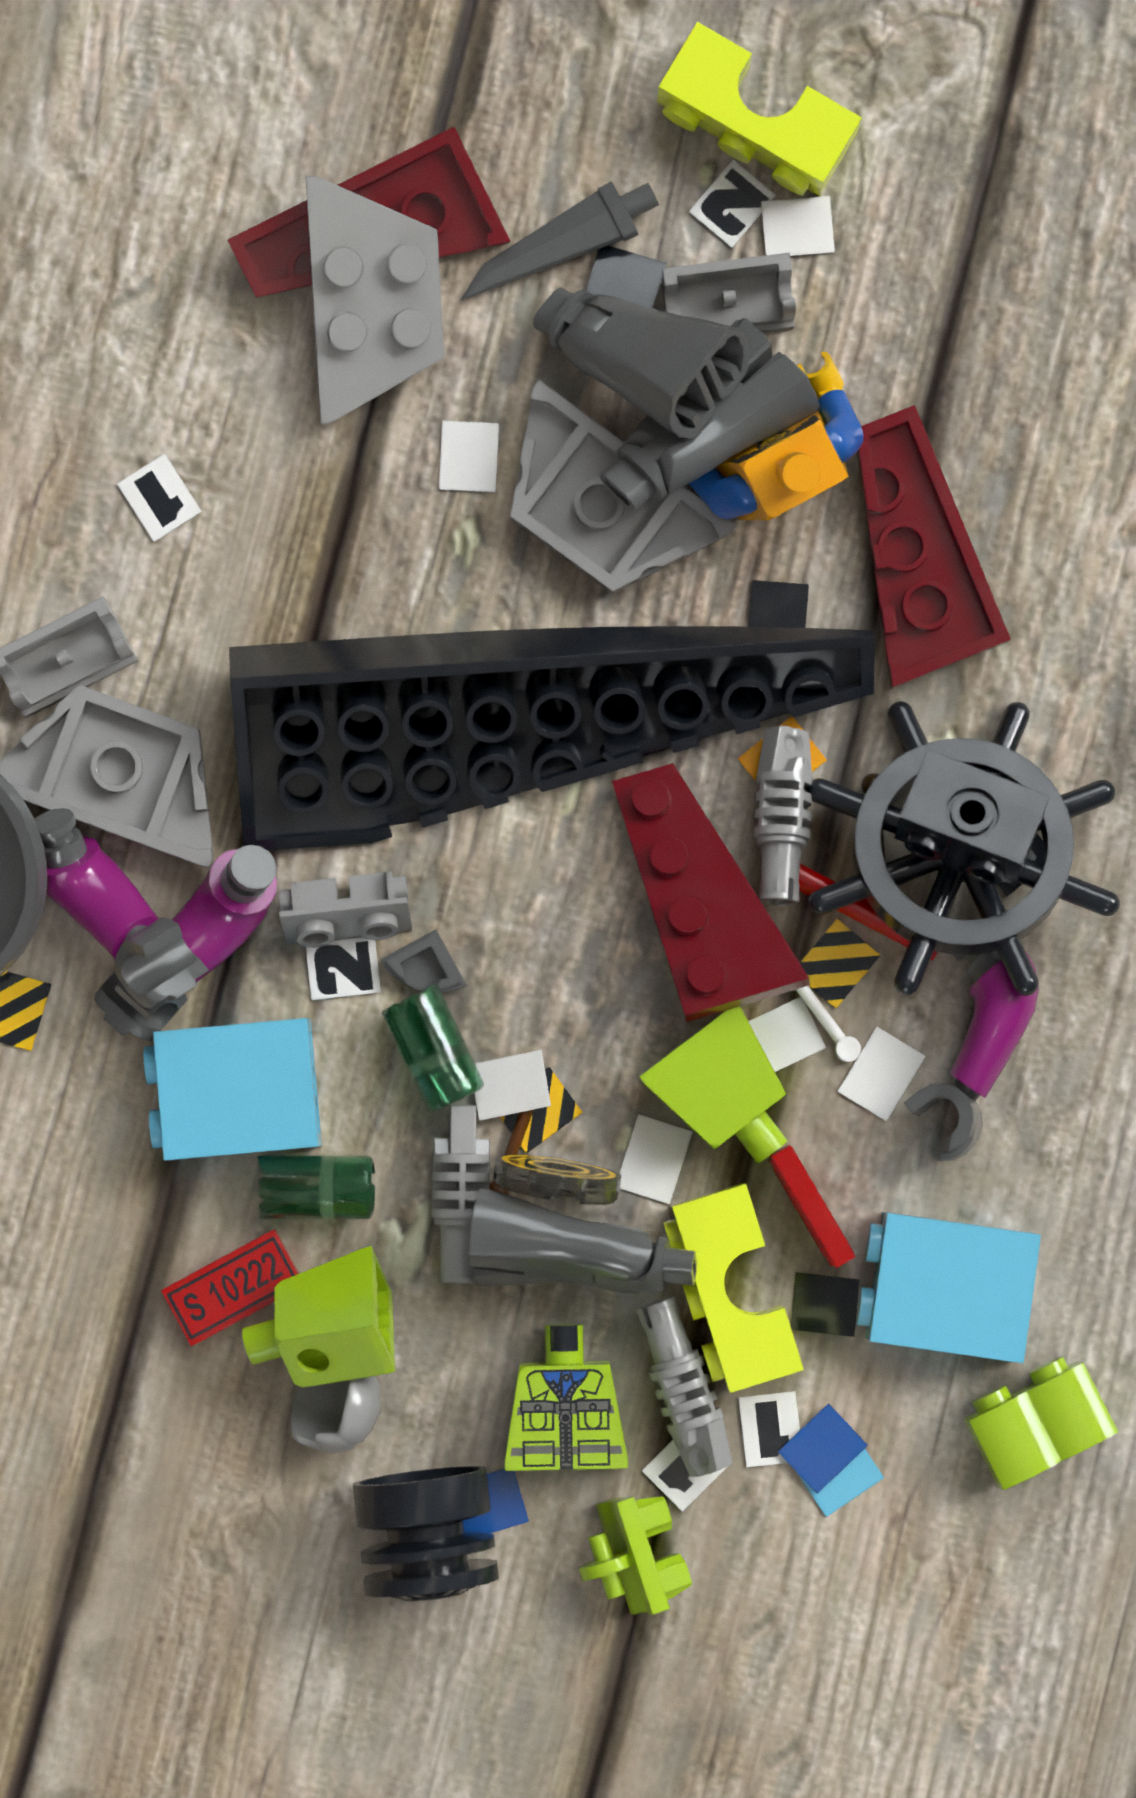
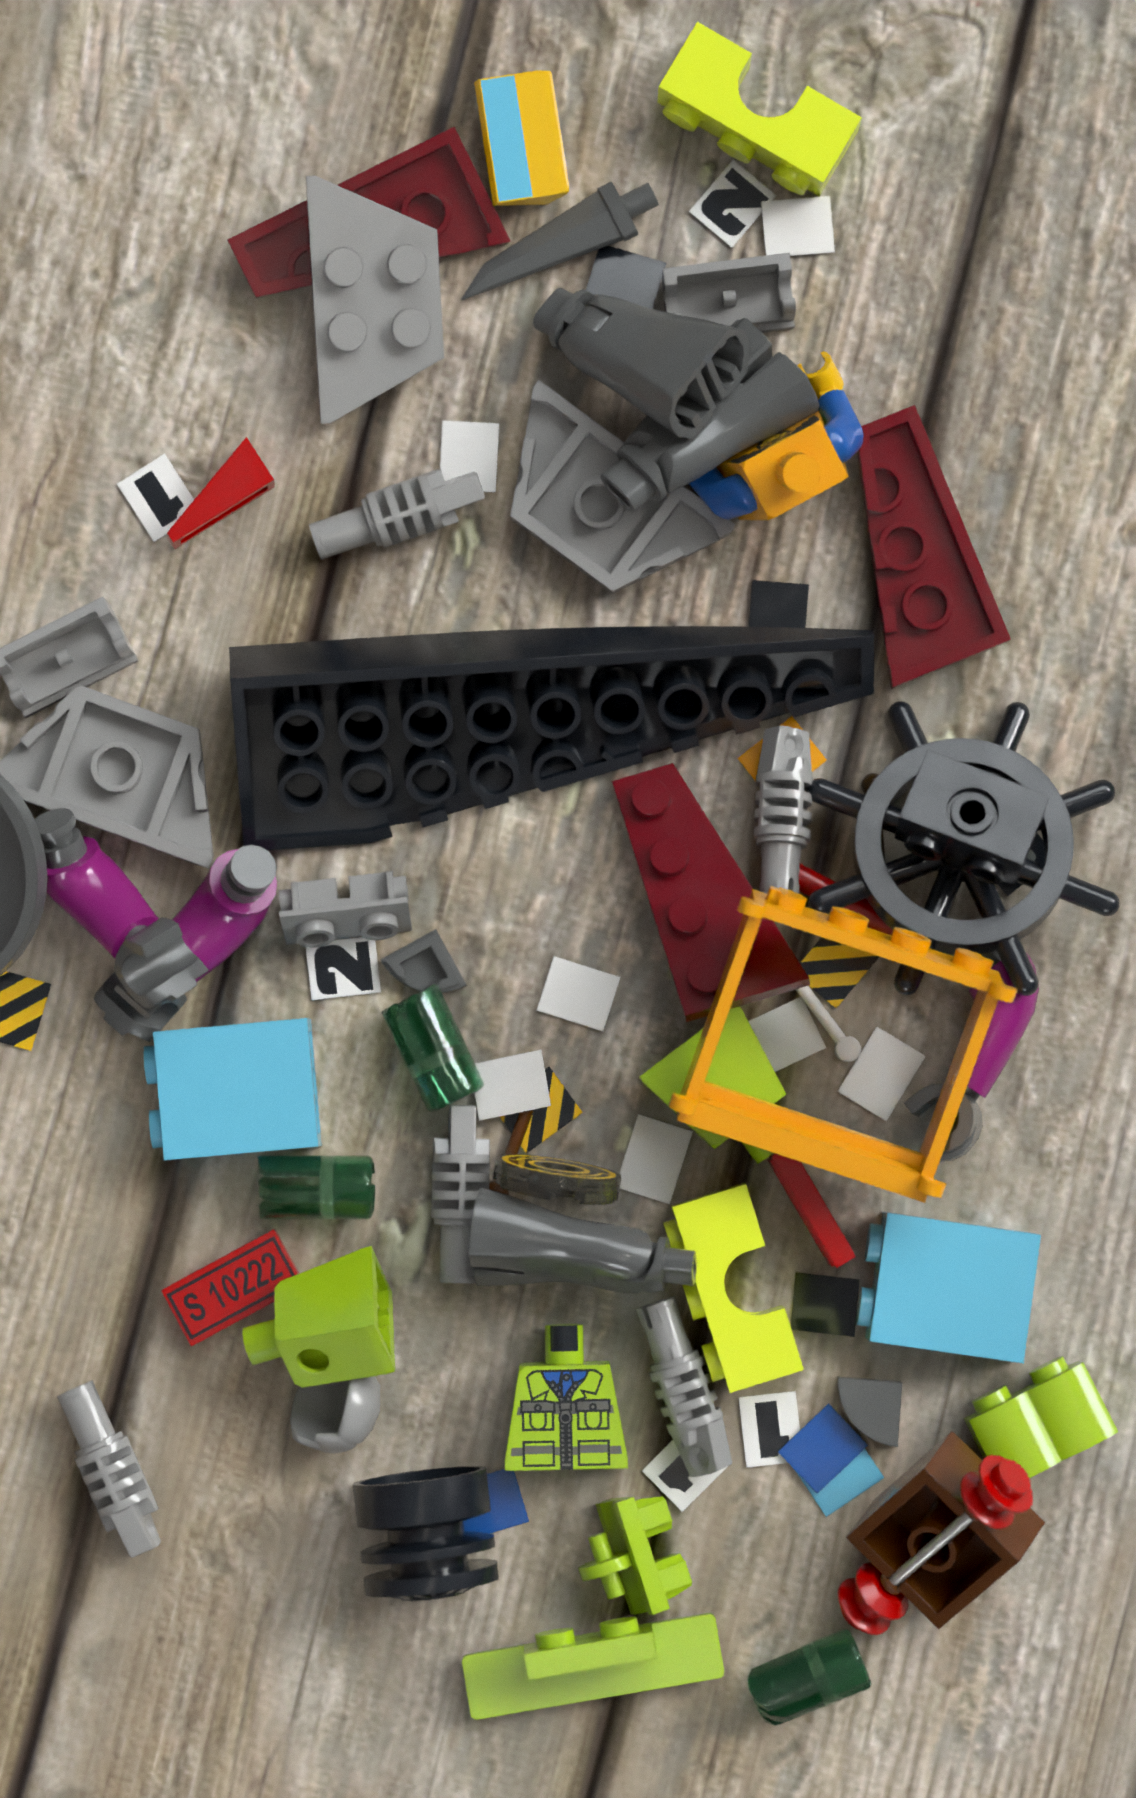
(111, 1471): none -> light grey hinge
(230, 489): none -> red piece
(397, 513): none -> light grey hinge
(522, 138): none -> slope
(578, 993): none -> white sticker
(592, 1665): none -> lime bracket
(809, 1678): none -> clear green arm
(811, 1138): none -> light orange window
(872, 1406): none -> dark grey tile
(939, 1537): none -> reddish brown brick

